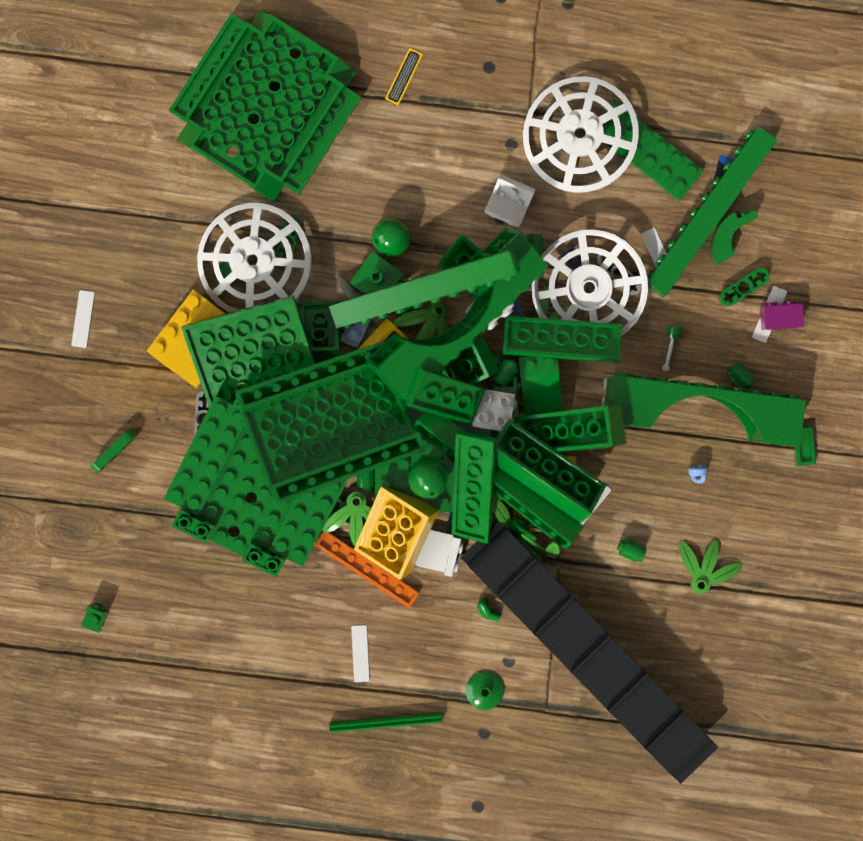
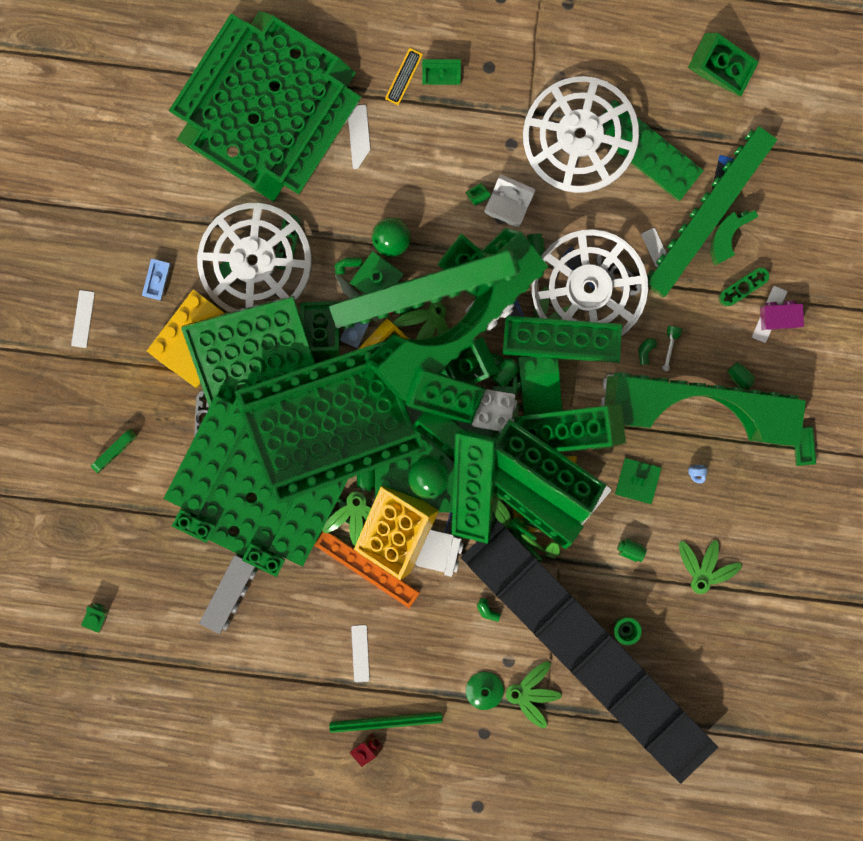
(156, 279): none -> light blue plate
(227, 595): none -> light grey brick
(347, 262): none -> green arm
(359, 135): none -> white sticker
(366, 750): none -> dark red bracket
(441, 71): none -> green hinge
(478, 194): none -> green tile
(535, 695): none -> bright green plant
(629, 635): none -> green plant
(638, 481): none -> green piece
(644, 349): none -> green arm
(723, 63): none -> green slope

